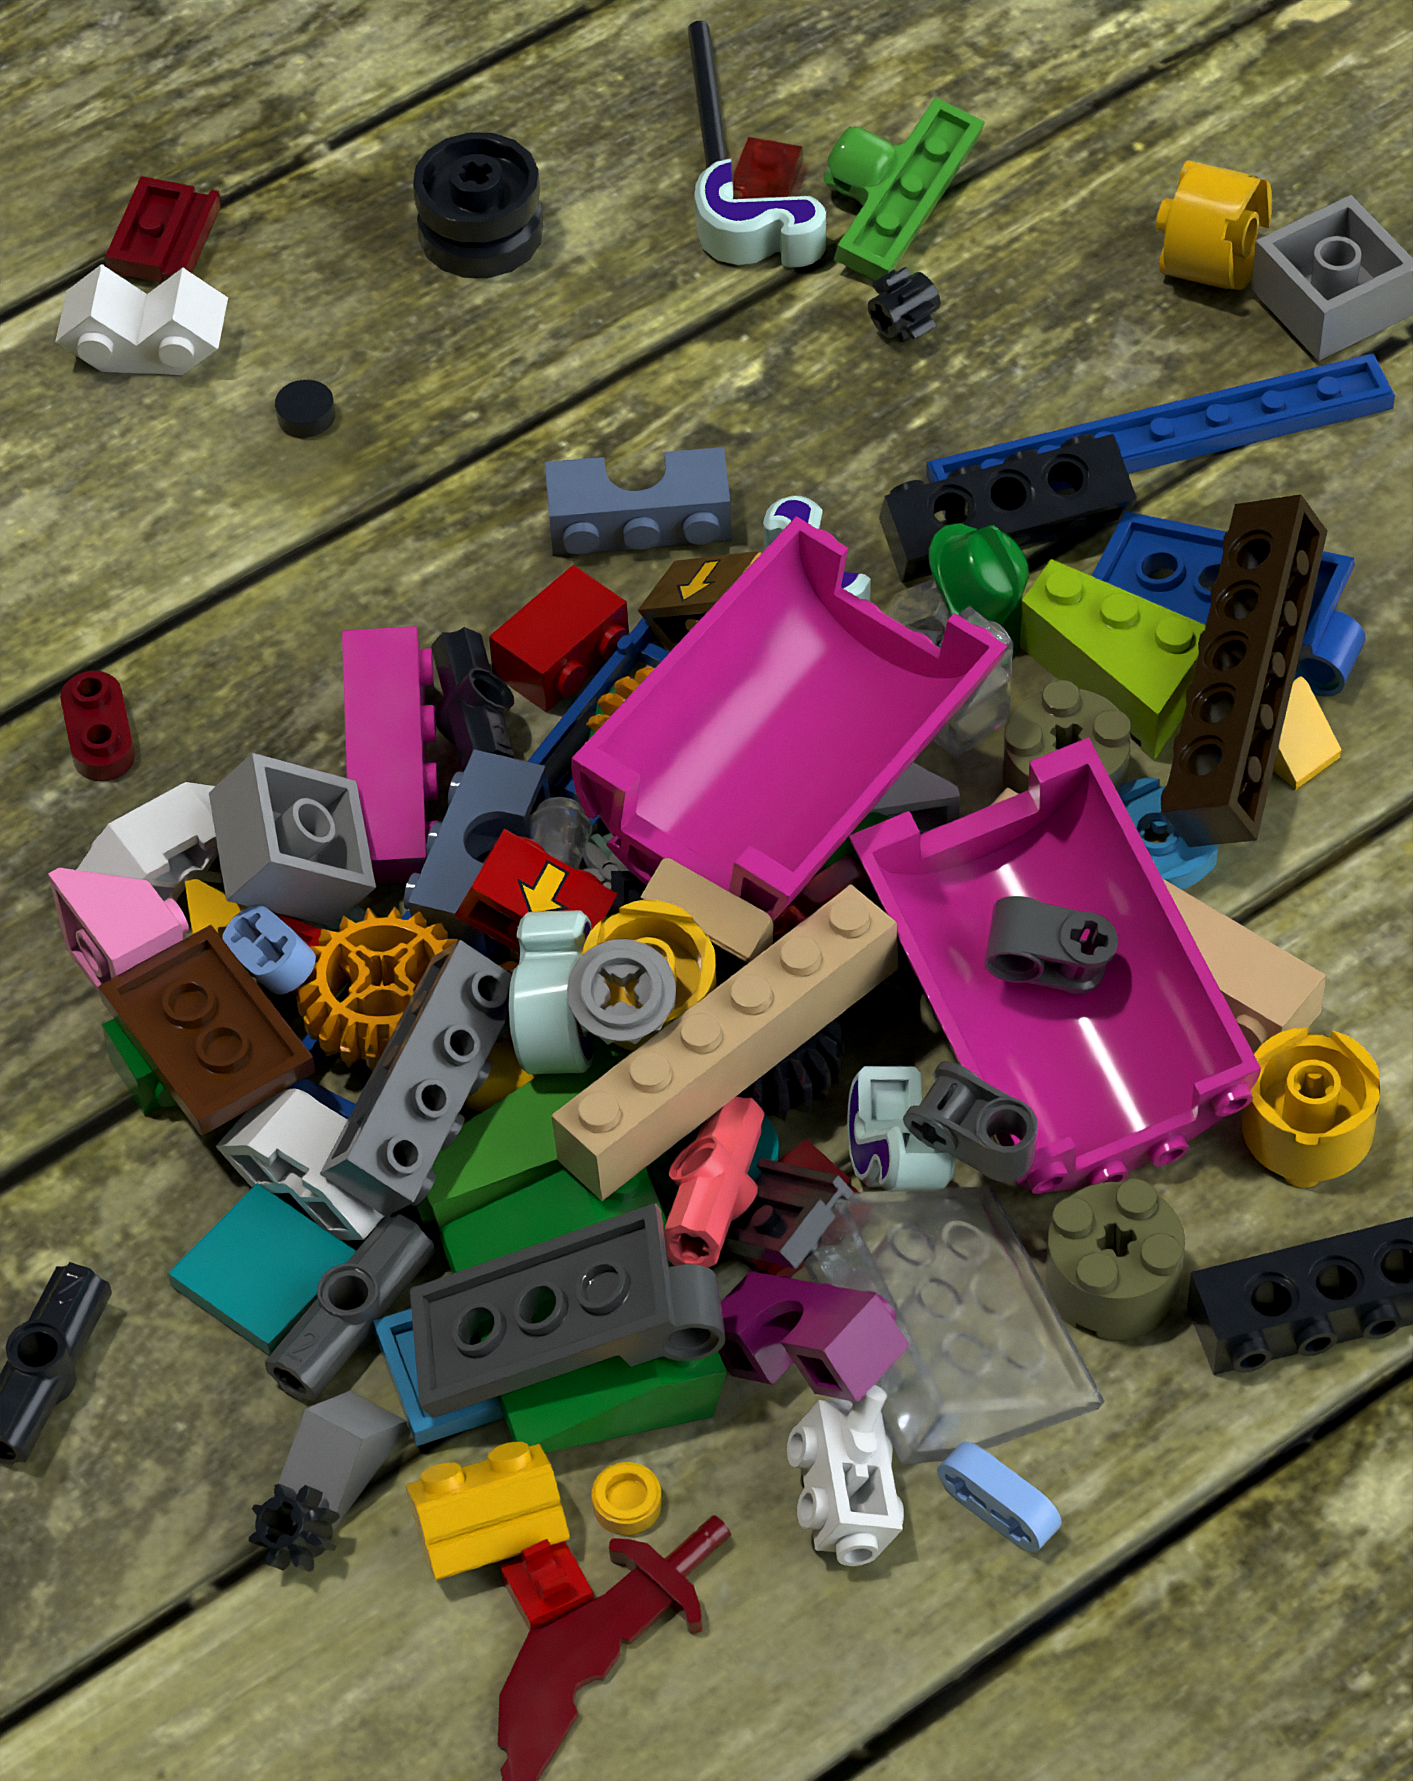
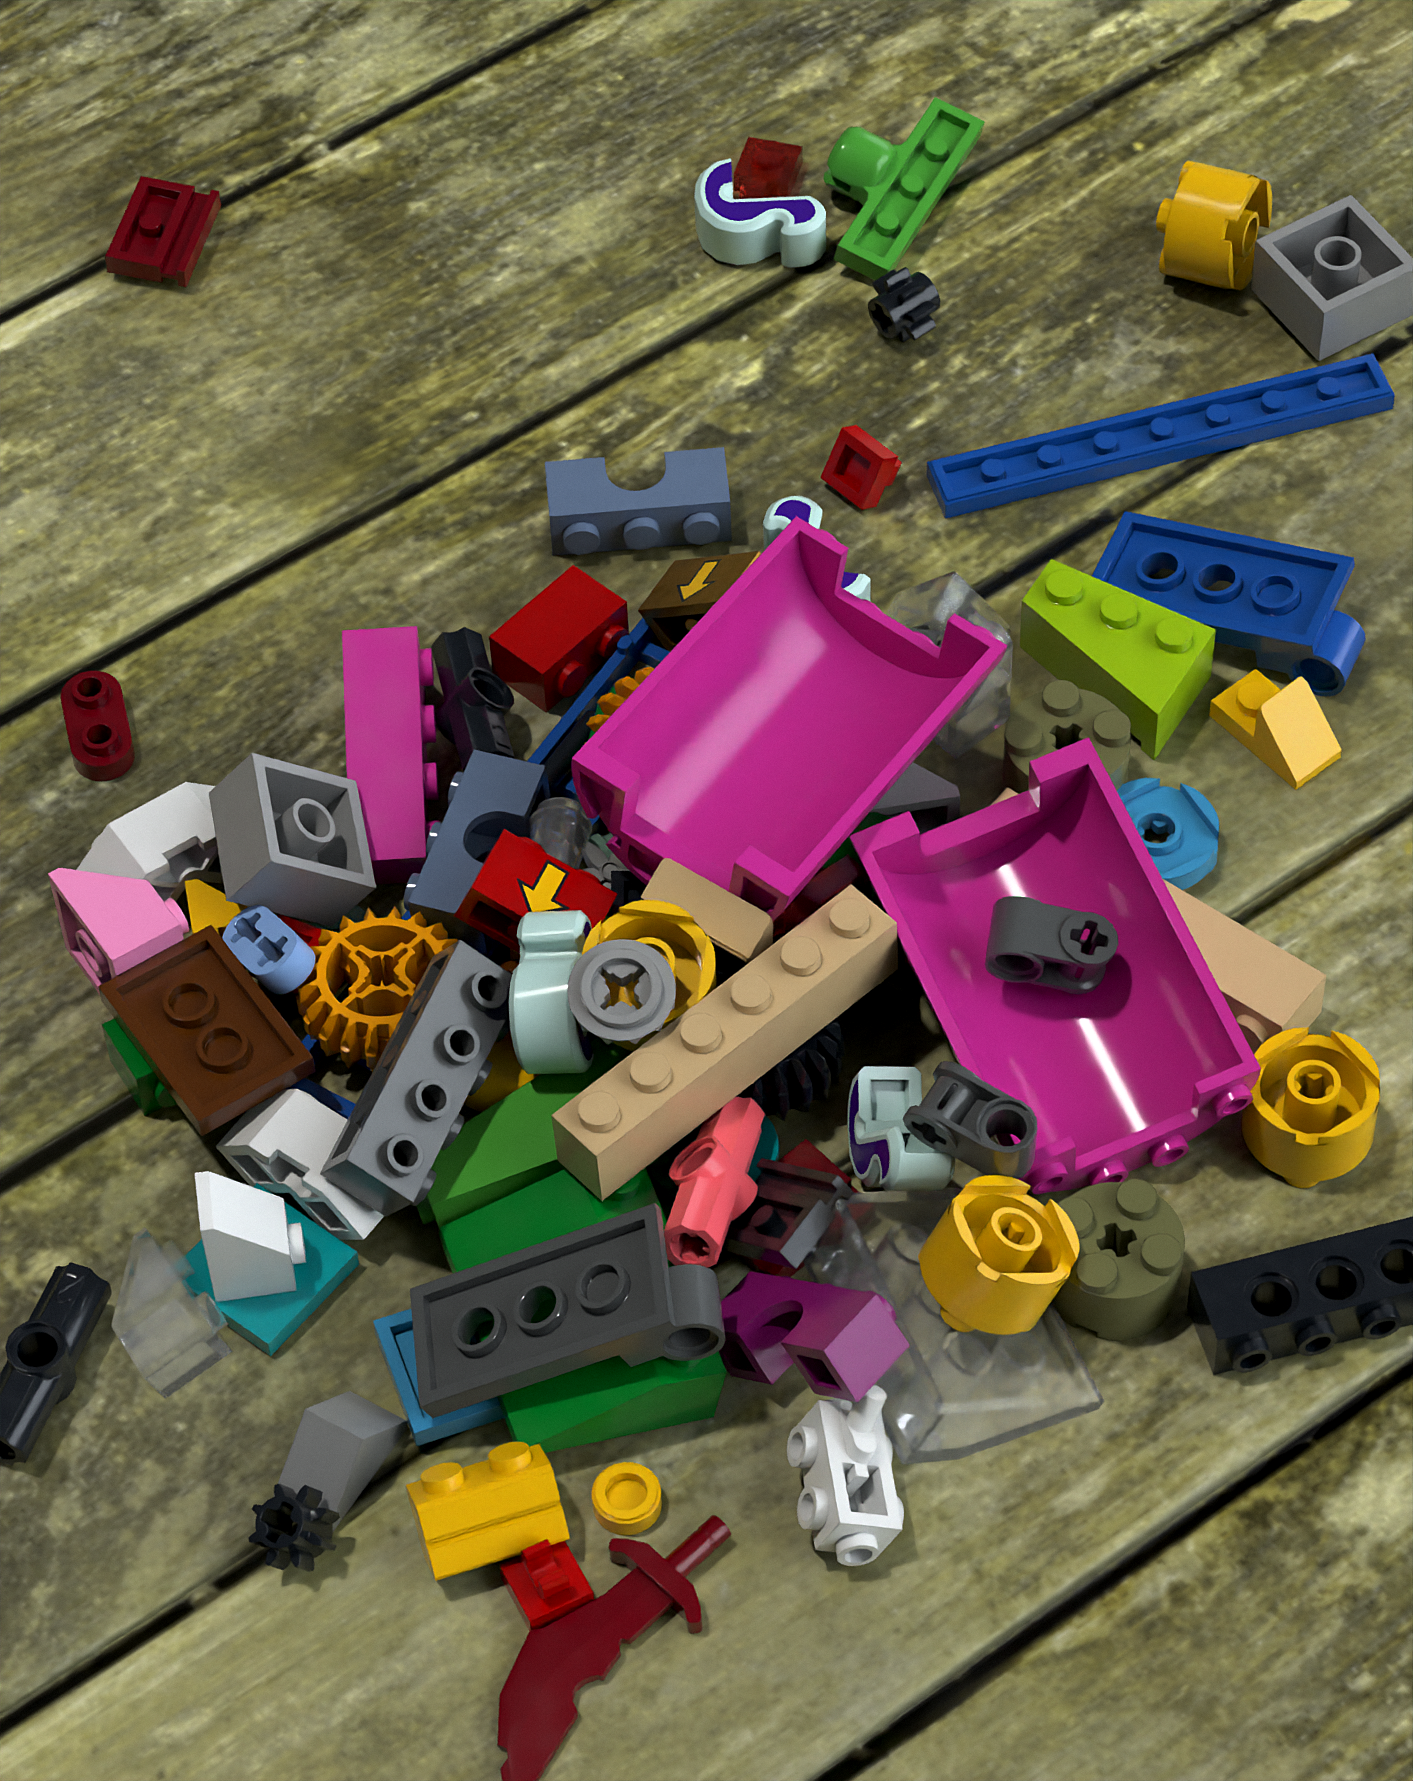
(138, 332): white brick -> none
(162, 1320): none -> clear slope
(246, 1239): none -> white slope
(305, 408): black tile -> none
(329, 1335): dark grey piece -> none
(478, 205): black wheel -> none
(707, 92): black bar -> none
(860, 467): none -> red tile
(981, 572): green piece -> none
(998, 1256): none -> yellow brick
(999, 1497): light blue beam -> none
(1043, 516): black brick -> none
(1244, 672): dark brown brick -> none

